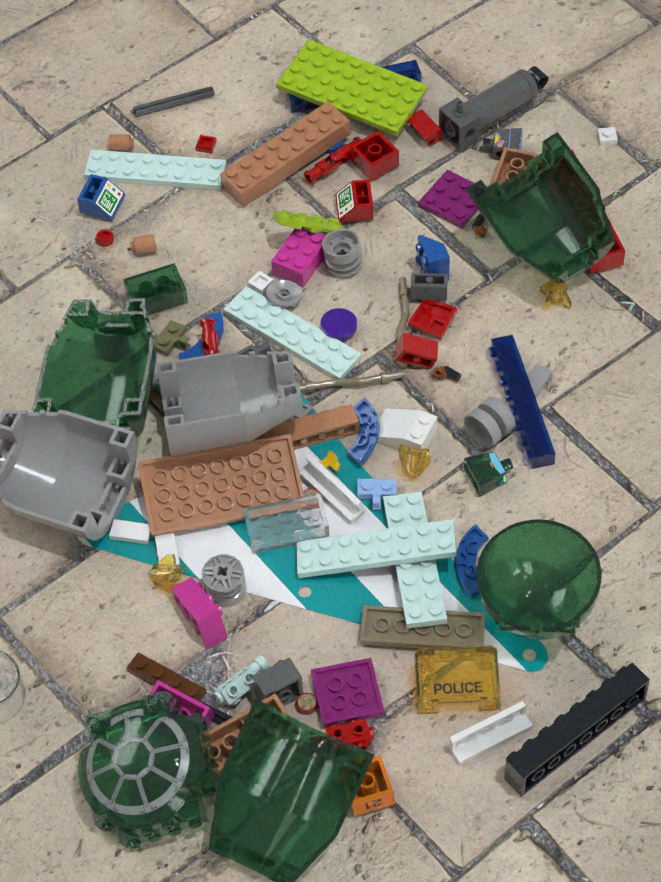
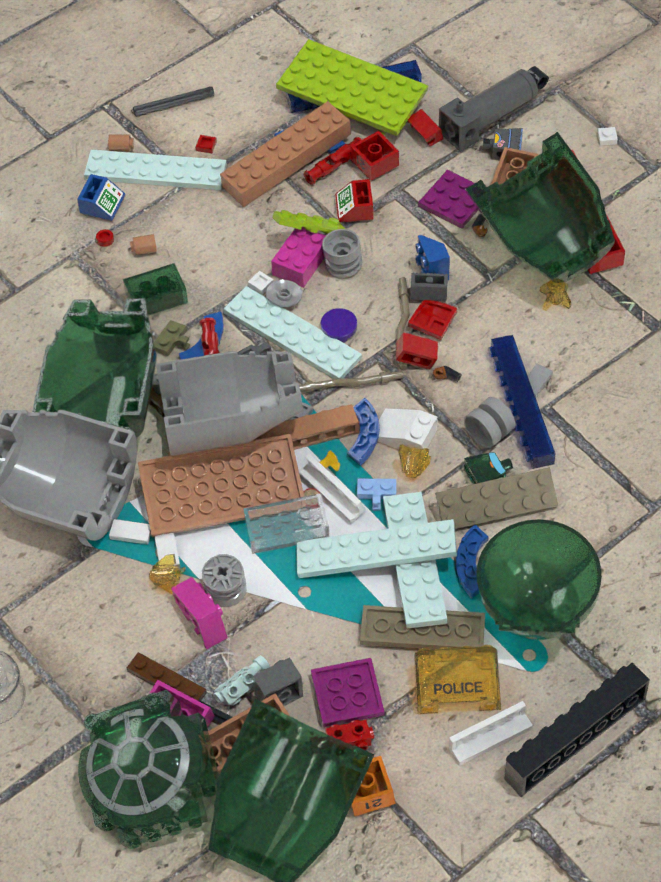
(306, 703): tile -> none
(497, 498): none -> dark tan plate

